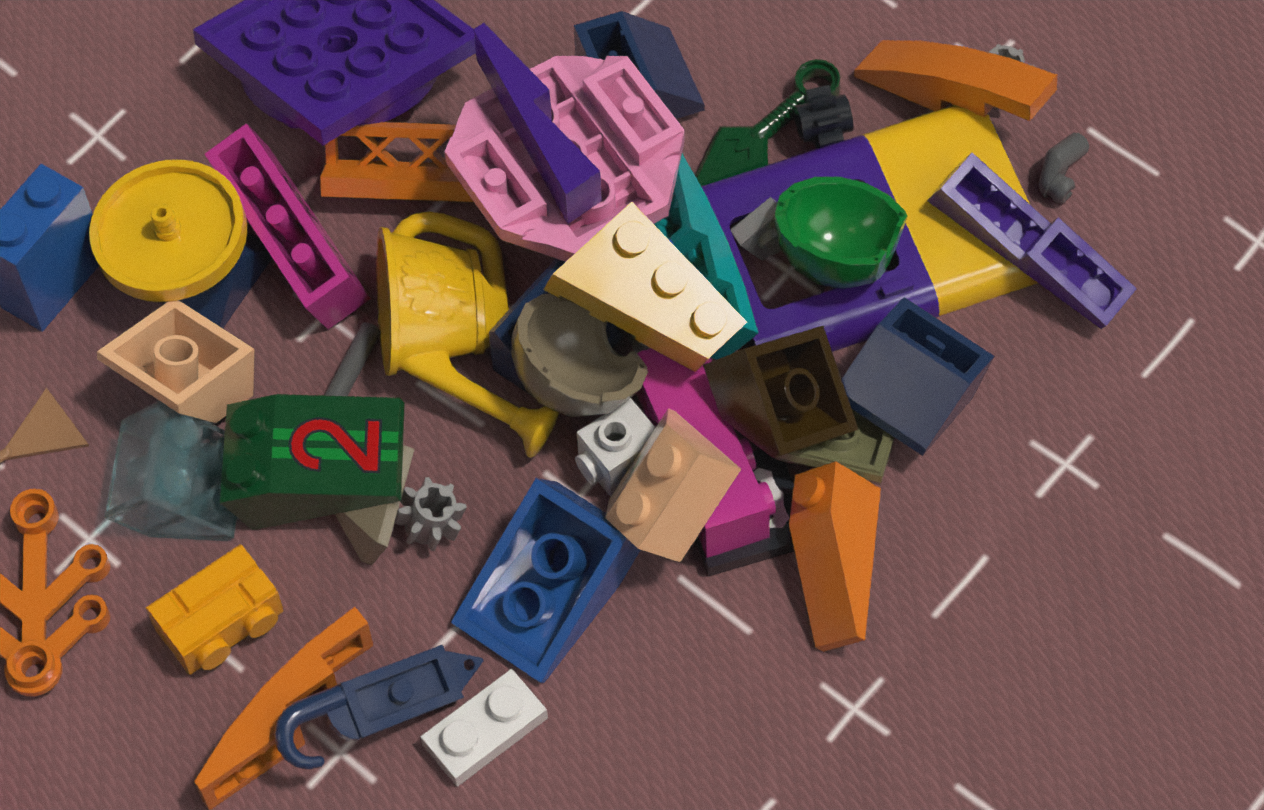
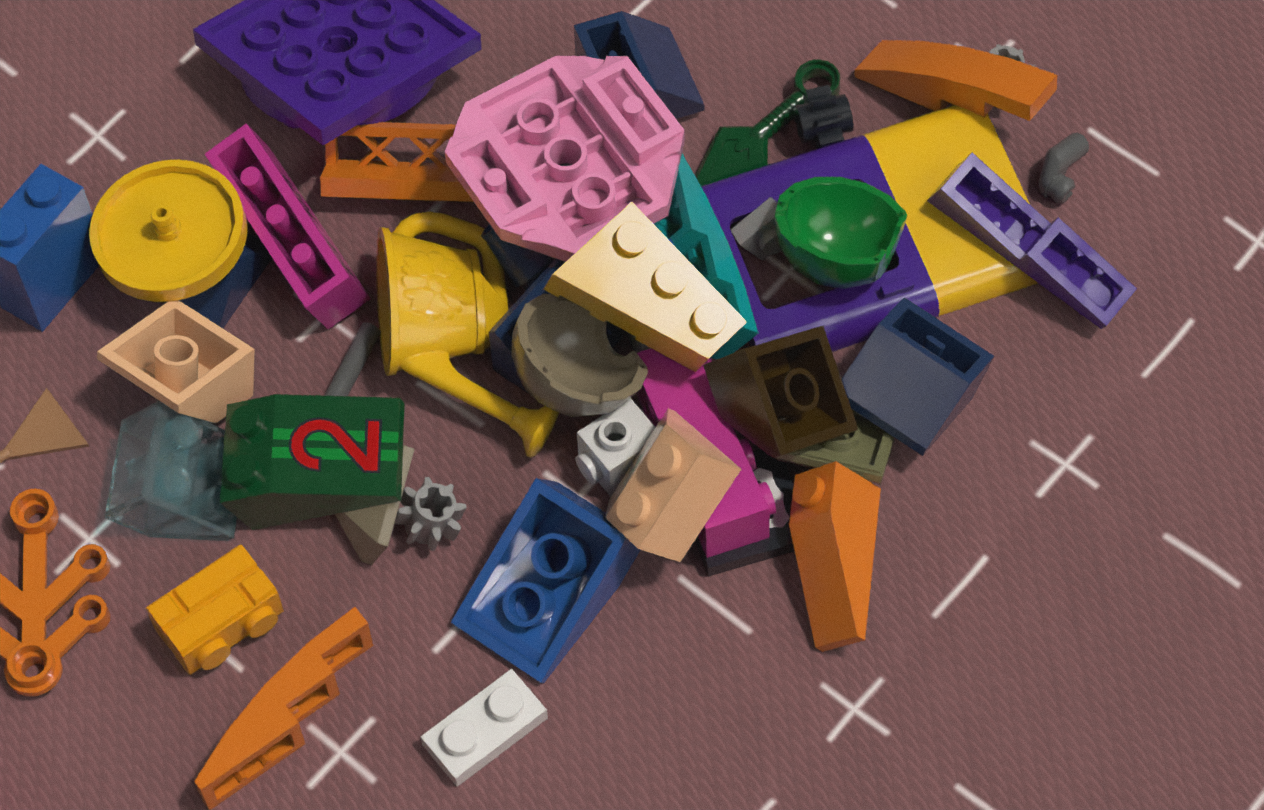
(378, 700): dark blue plate -> none
(519, 263): none -> dark blue cone
(526, 100): dark purple slope -> none

